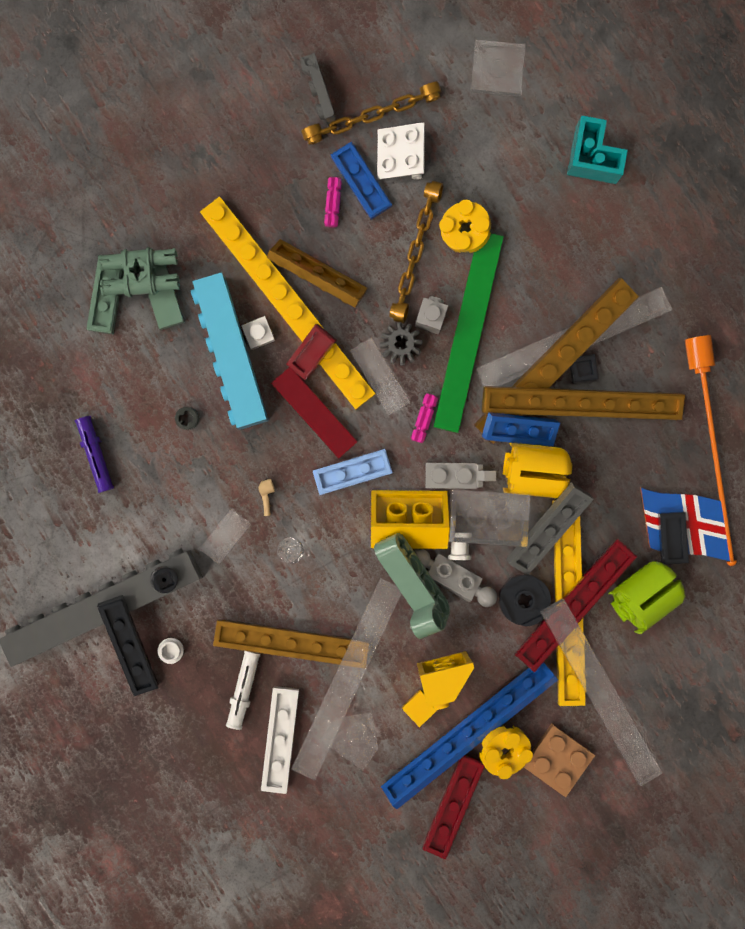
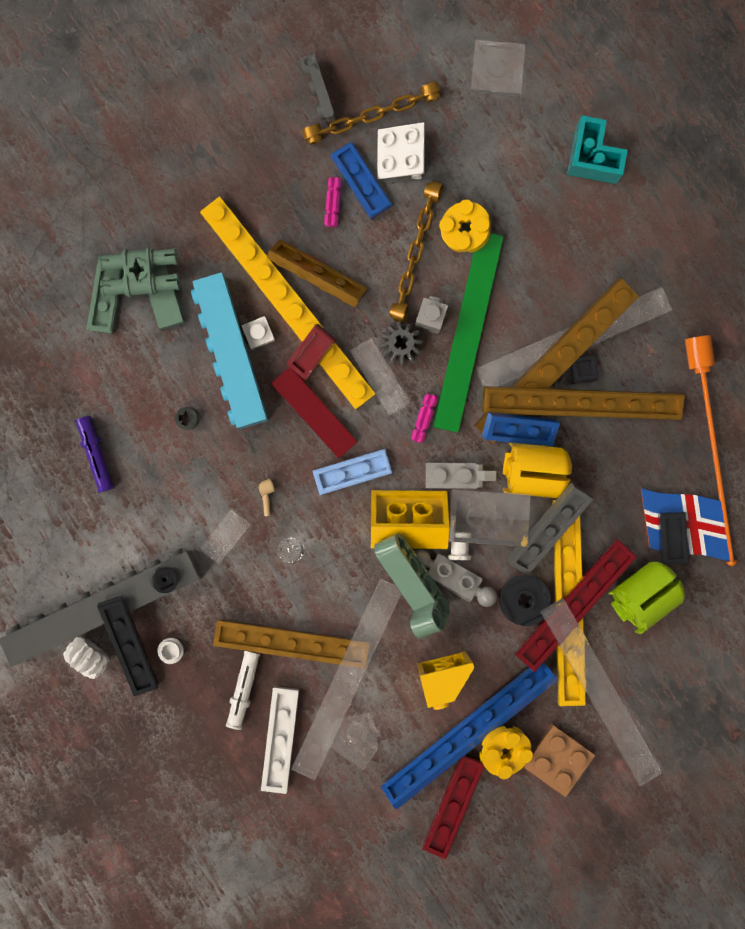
(86, 657): none -> white gear
(417, 709): yellow tile -> none

